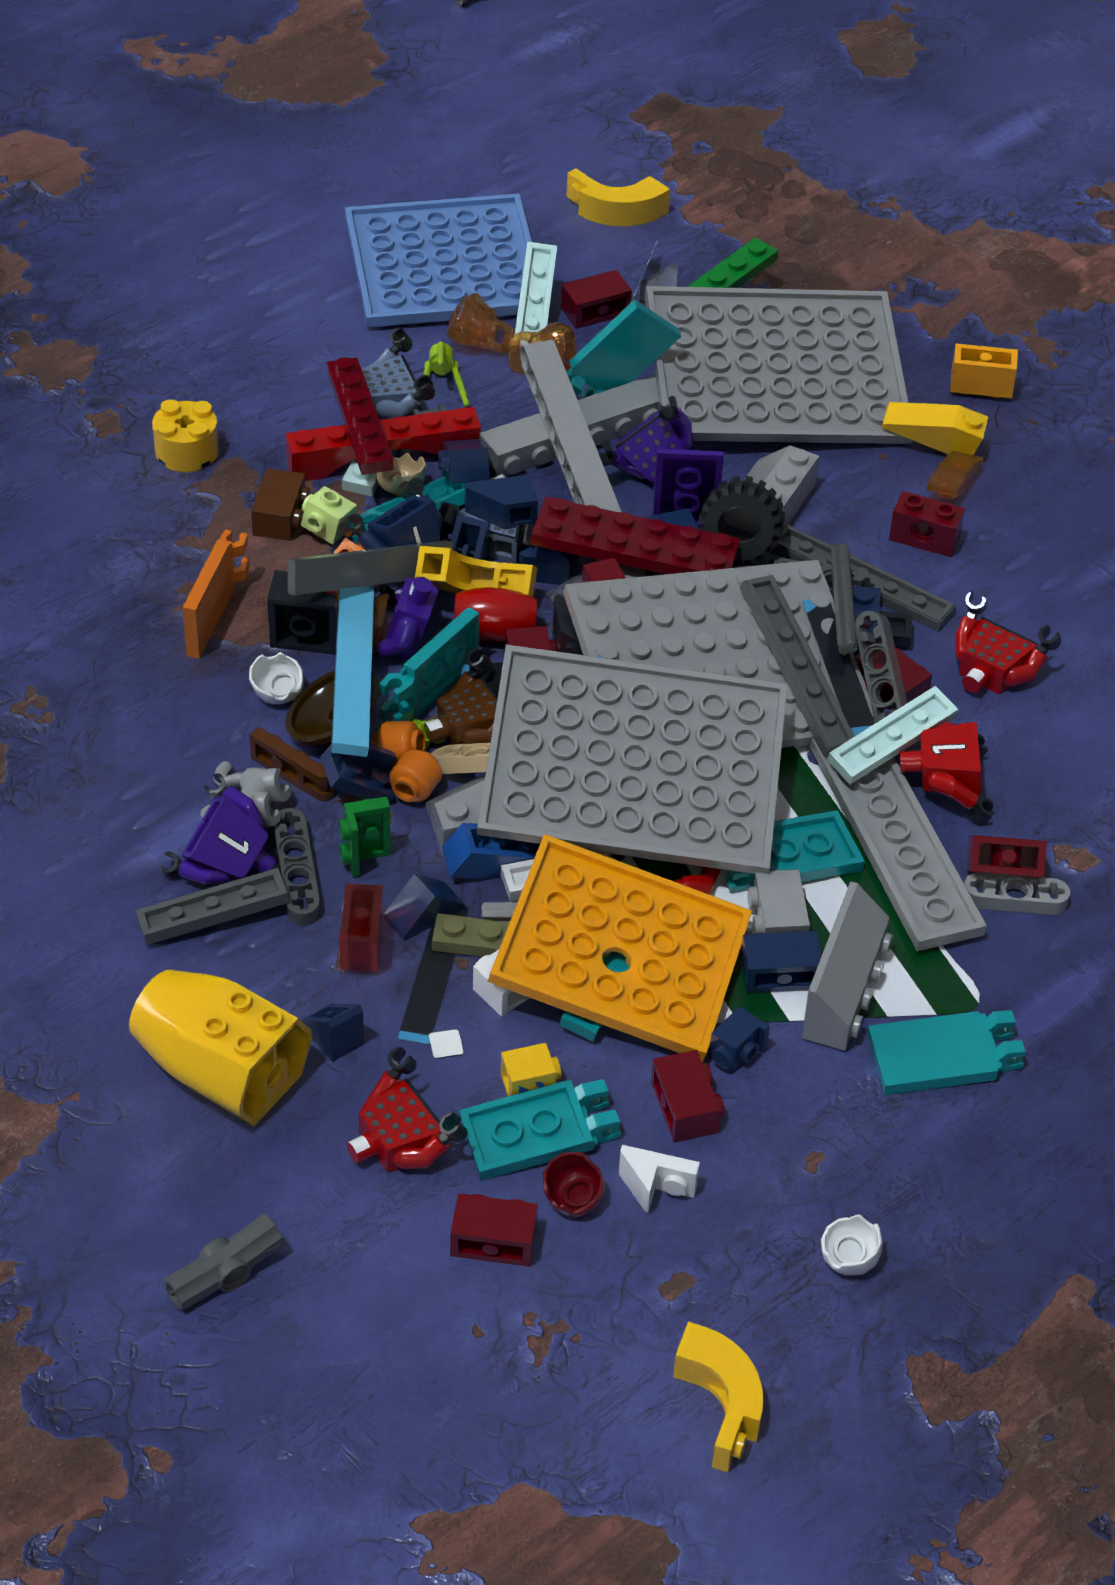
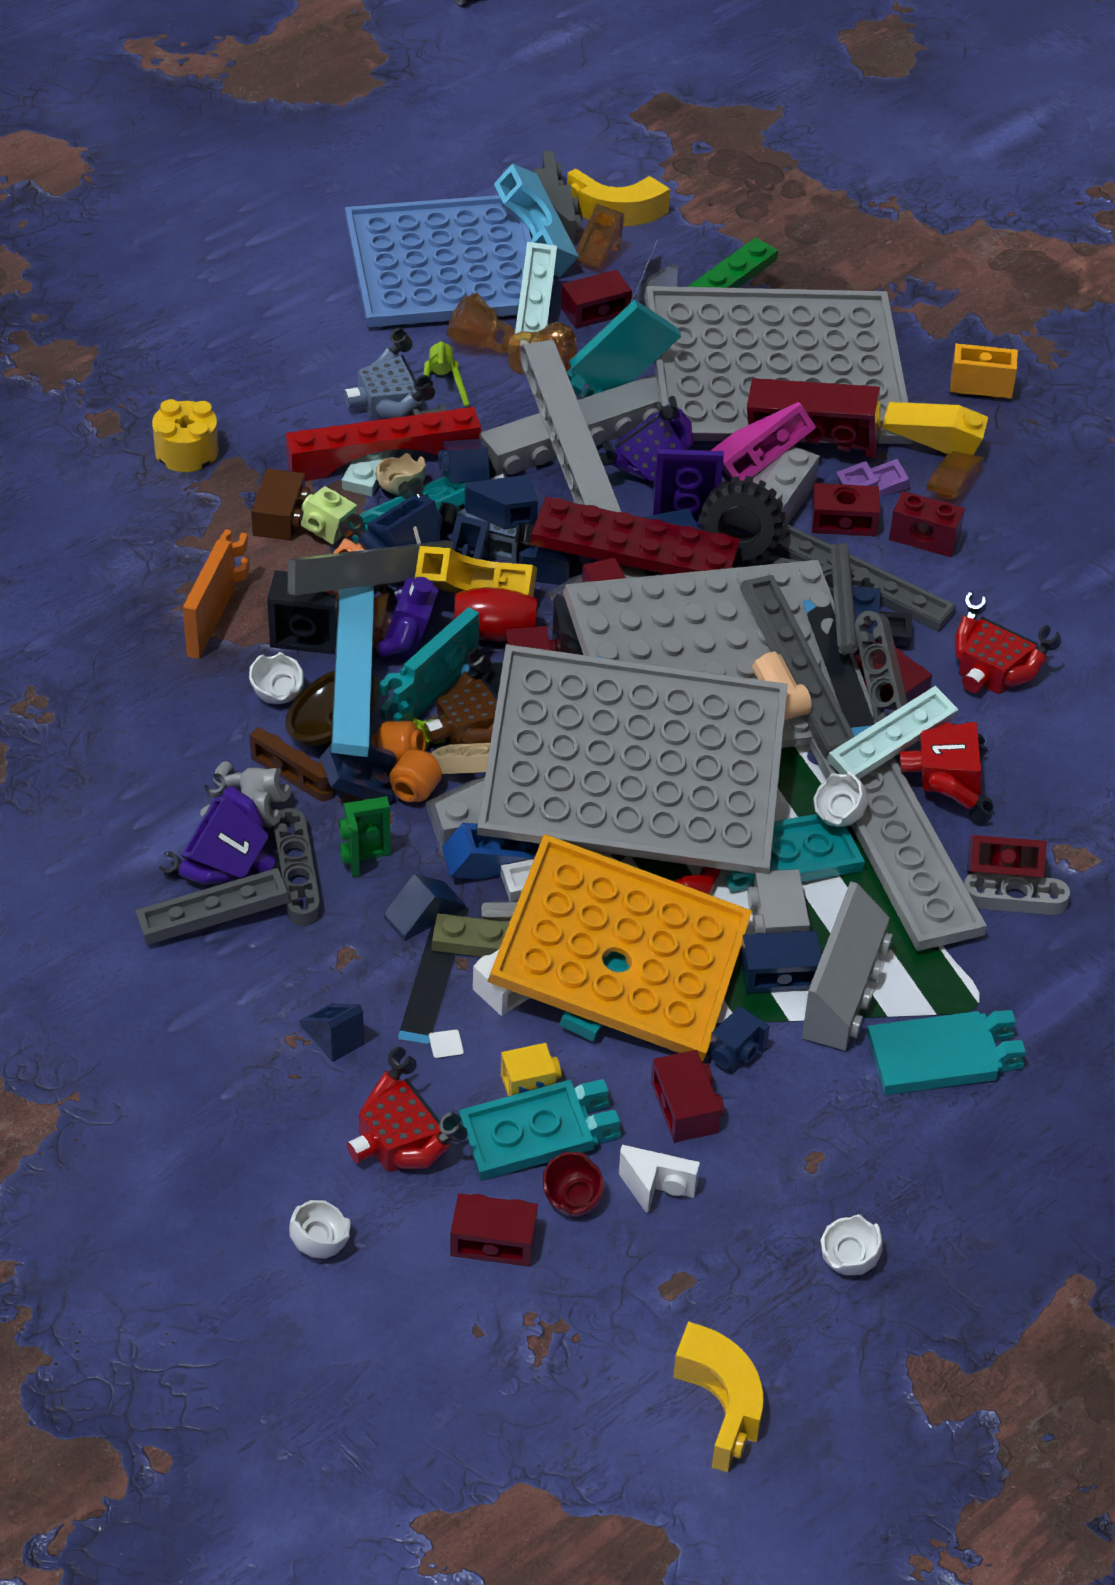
(221, 1040): yellow animal -> none
(223, 1263): dark grey piece -> none
(319, 1229): none -> white hair
(359, 416): dark red plate -> none
(361, 927): clear red brick -> none
(526, 196): none -> medium azure arch
(559, 194): none -> dark grey slope
(600, 236): none -> clear orange slope
(763, 441): none -> dark pink slope
(774, 669): none -> light nougat piece
(839, 411): none -> dark red wedge
(841, 800): none -> white hair
(845, 509): none -> dark red brick
(888, 476): none -> medium lavender slope

